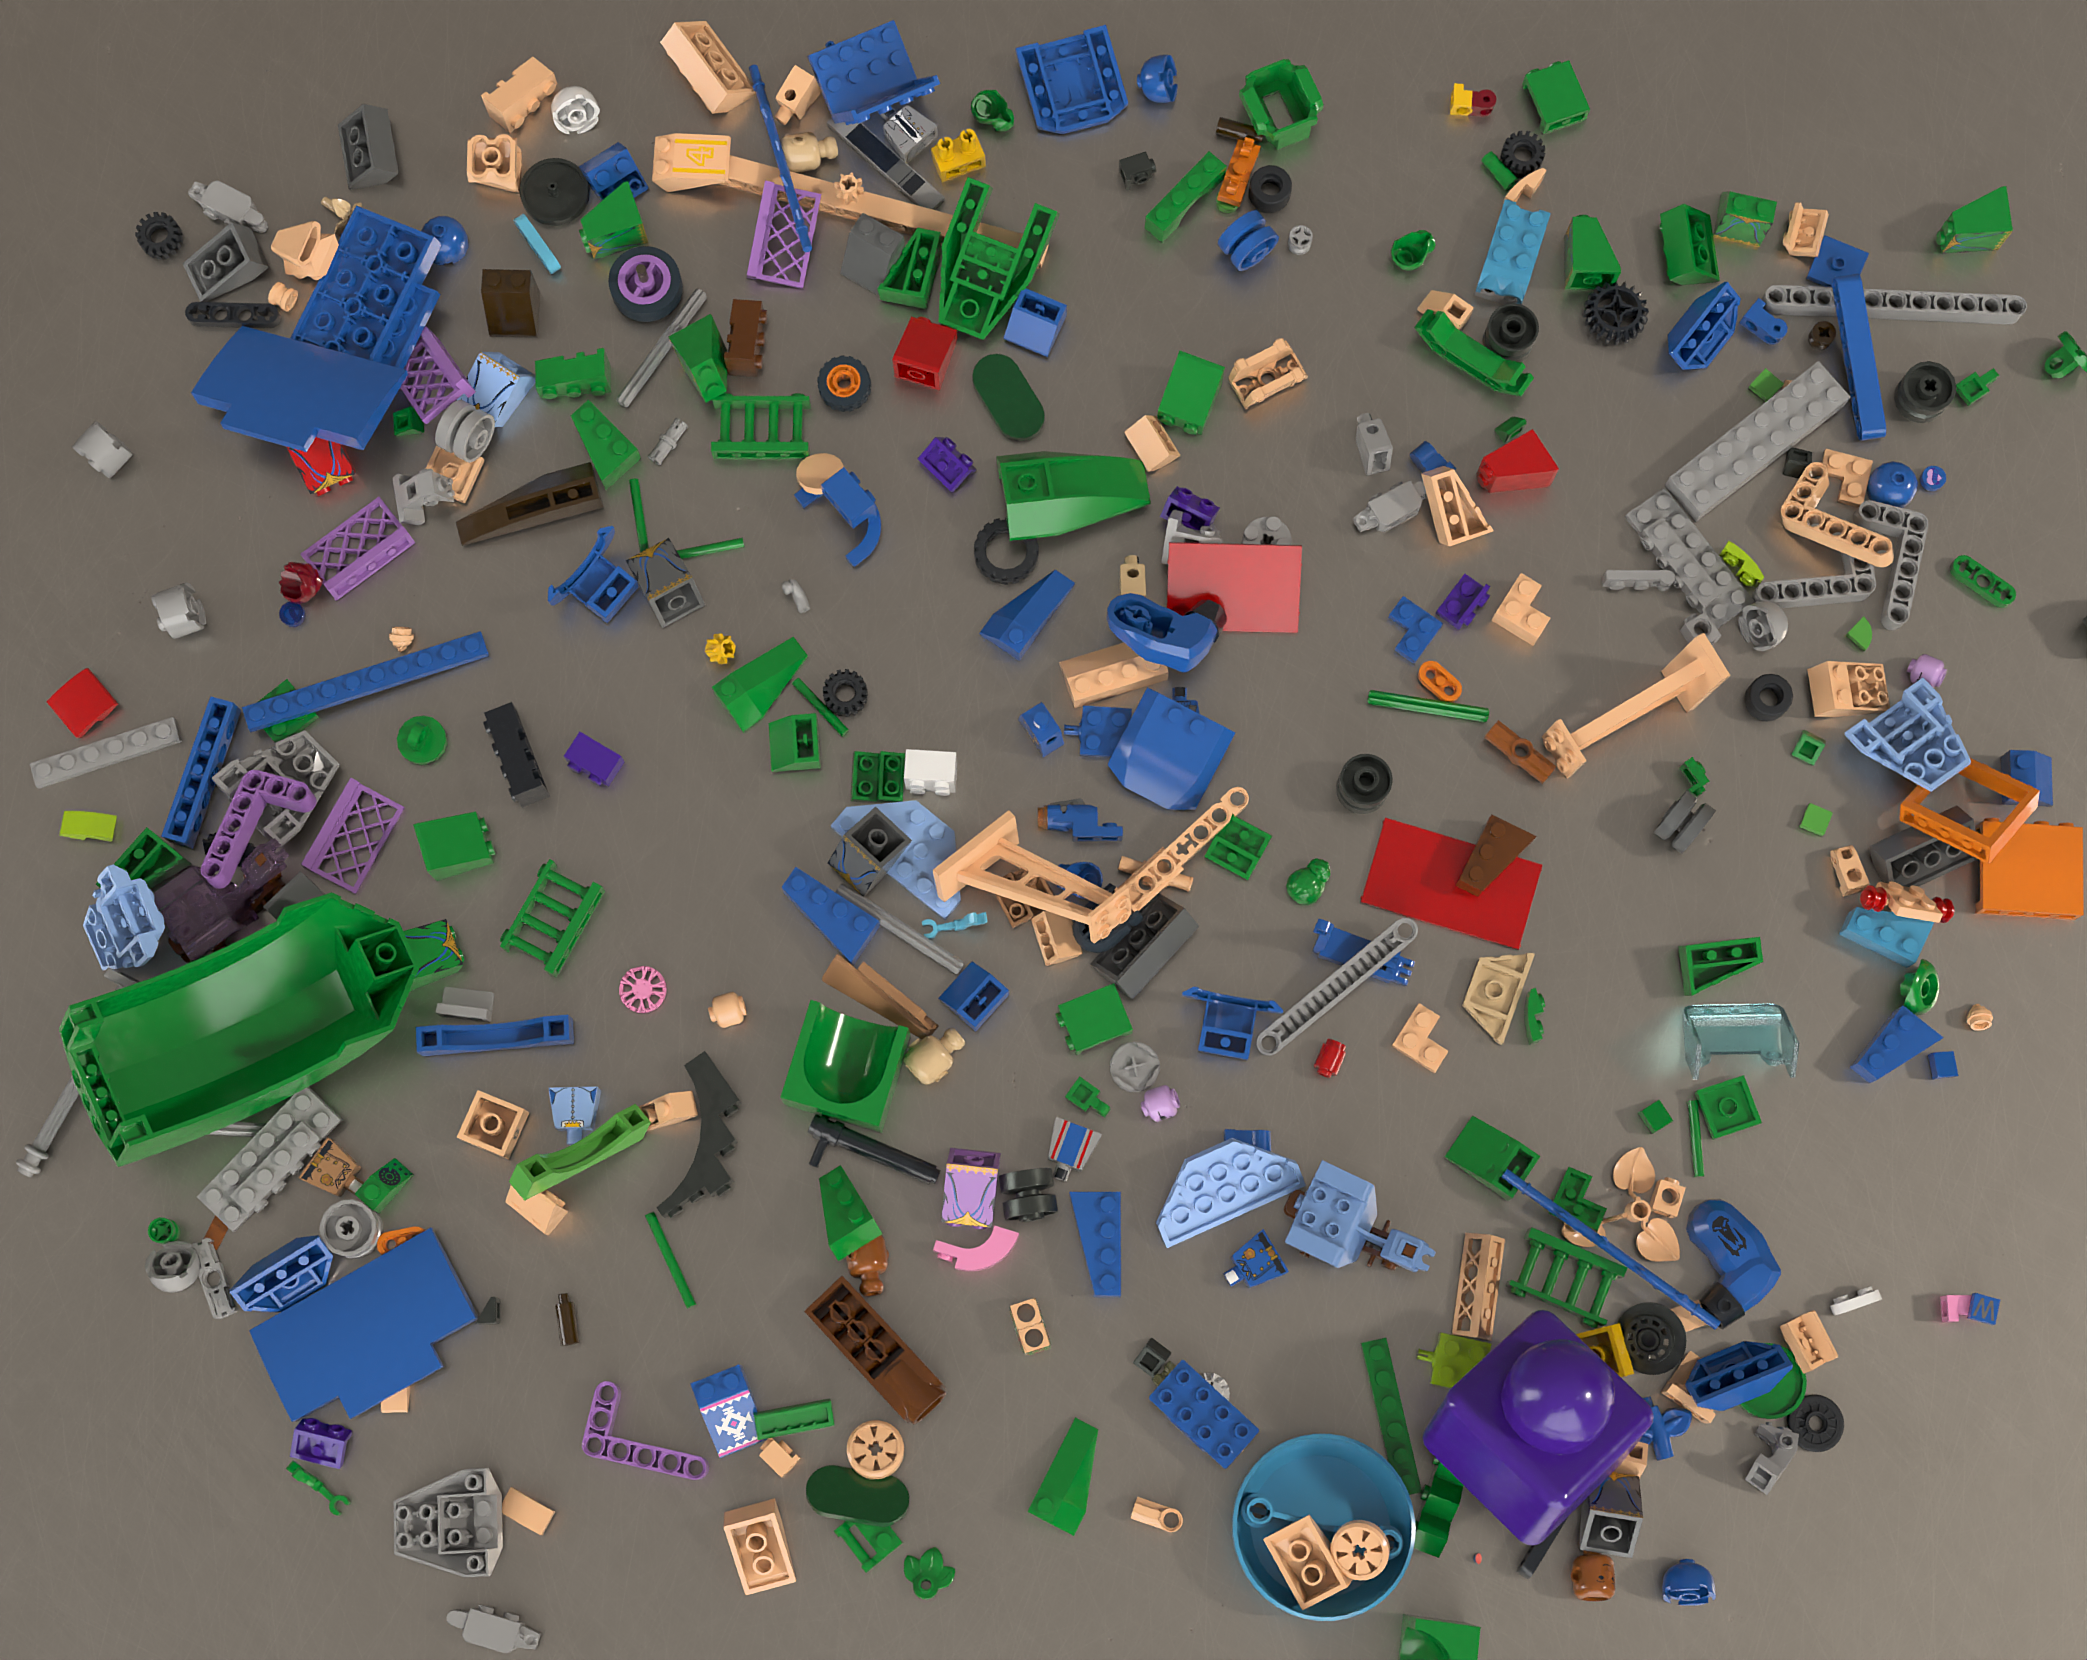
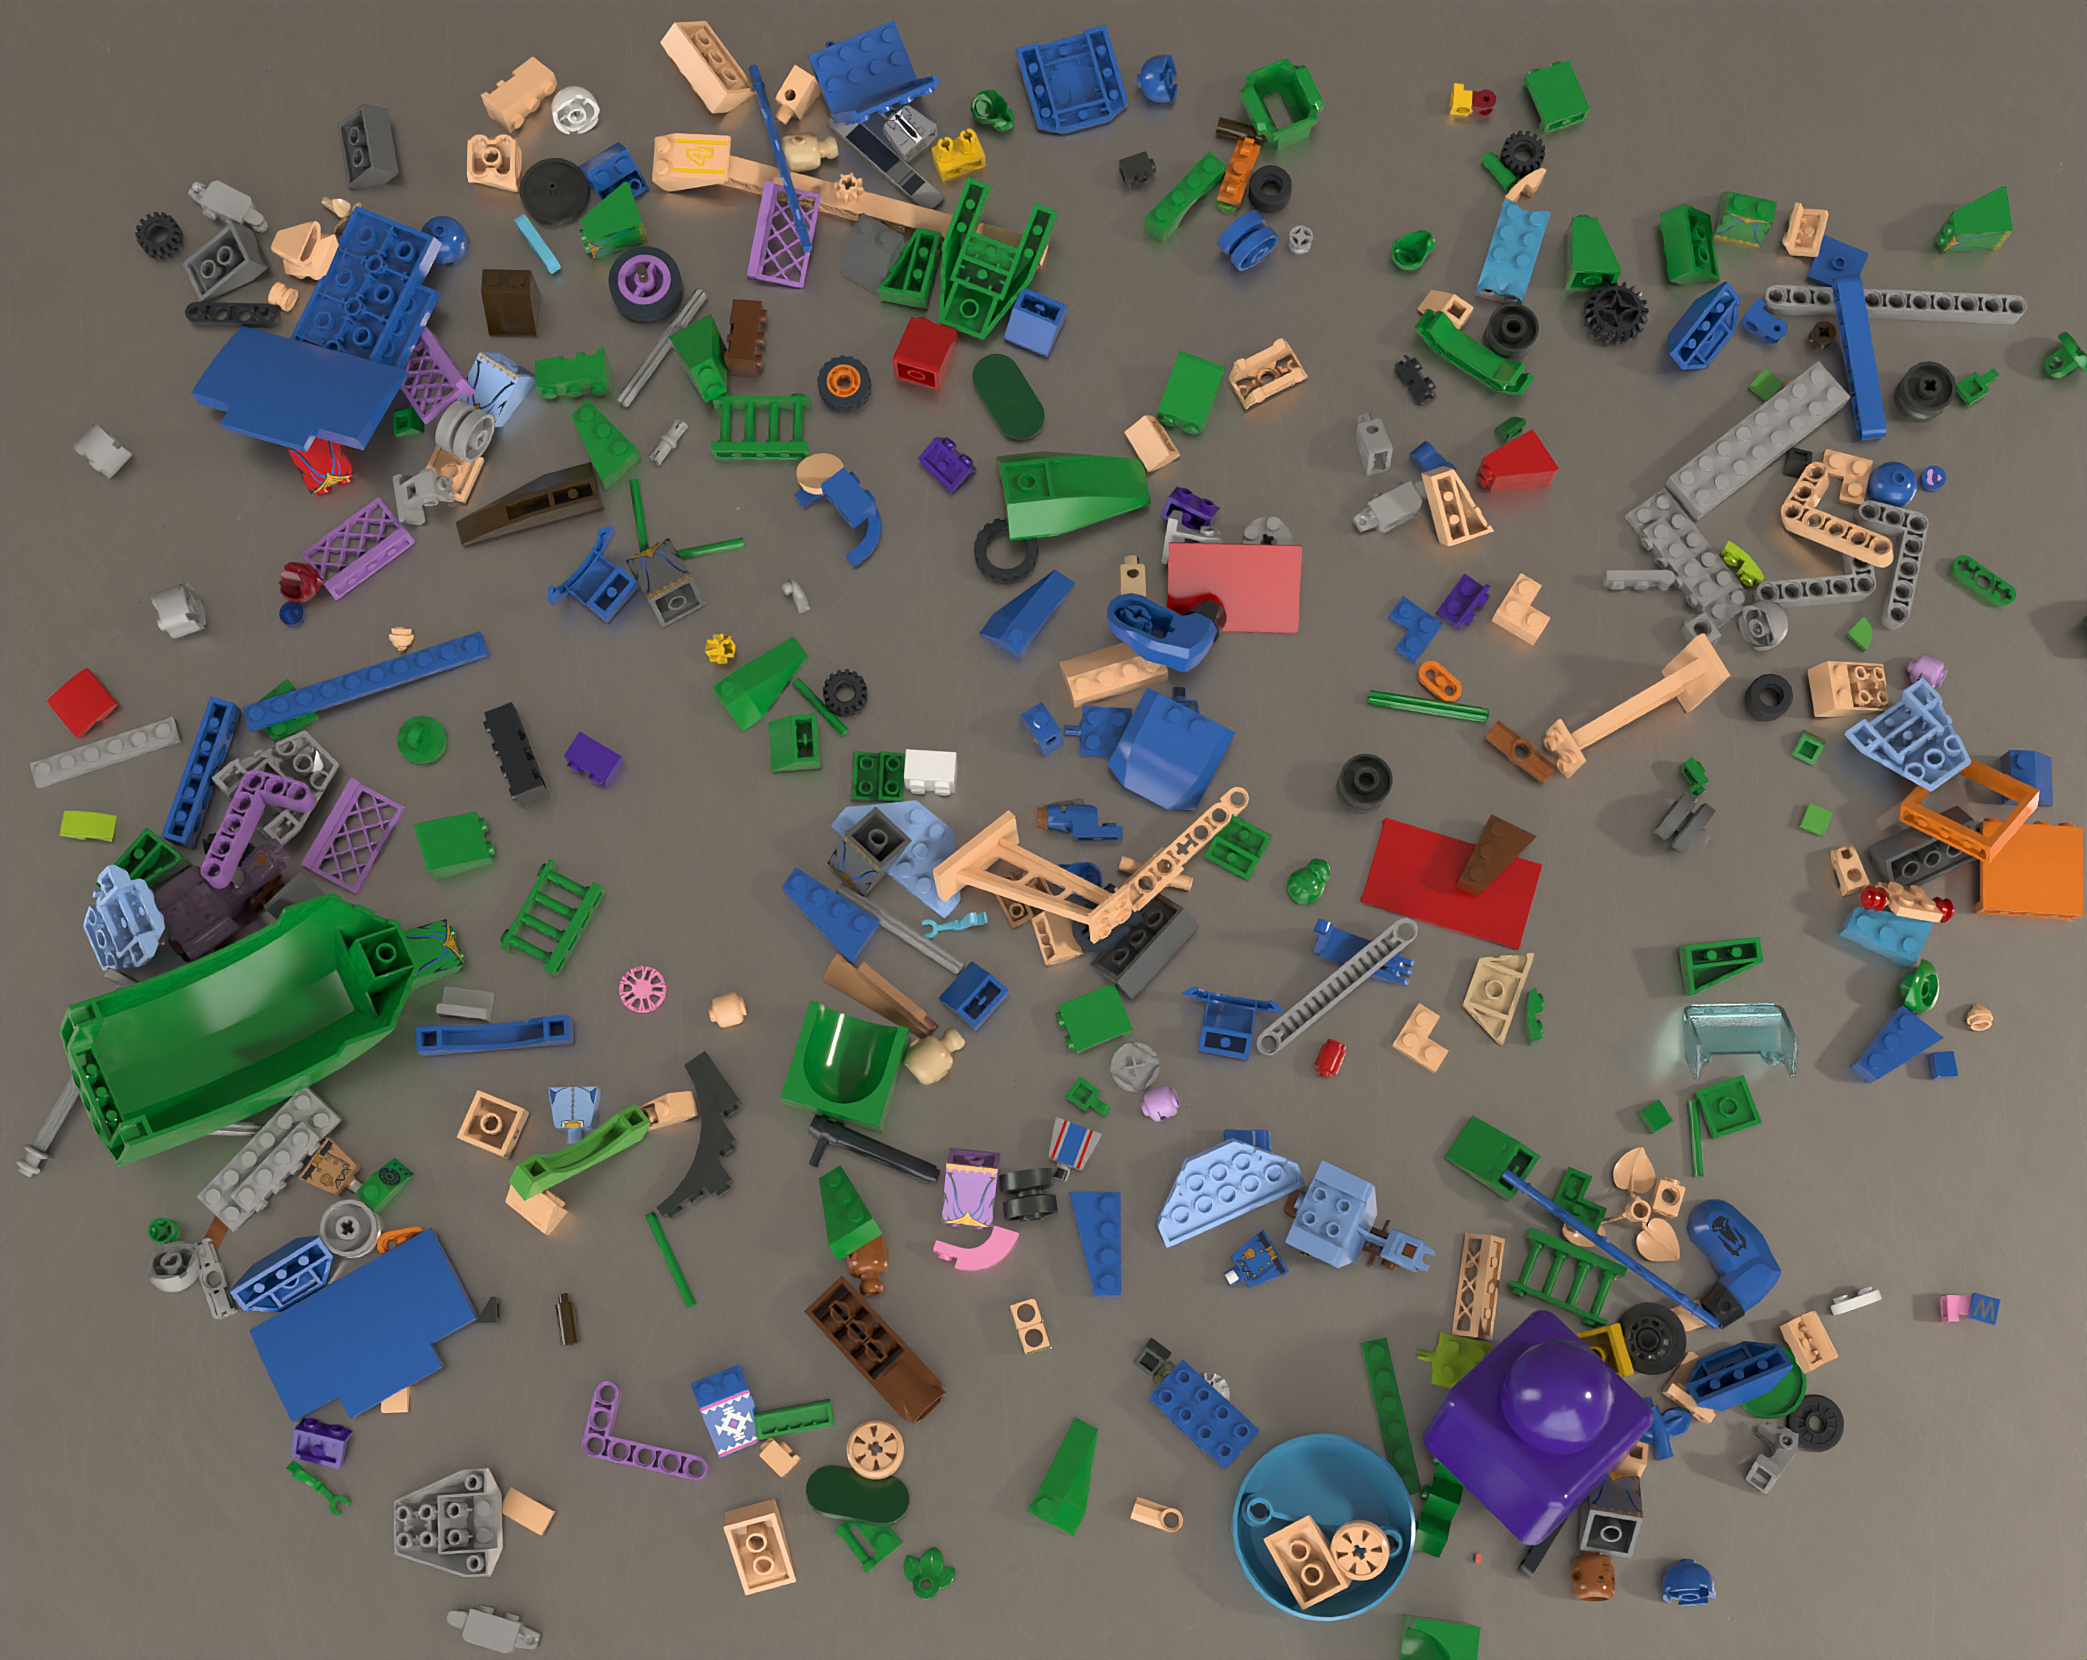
(1411, 371): none -> black hinge

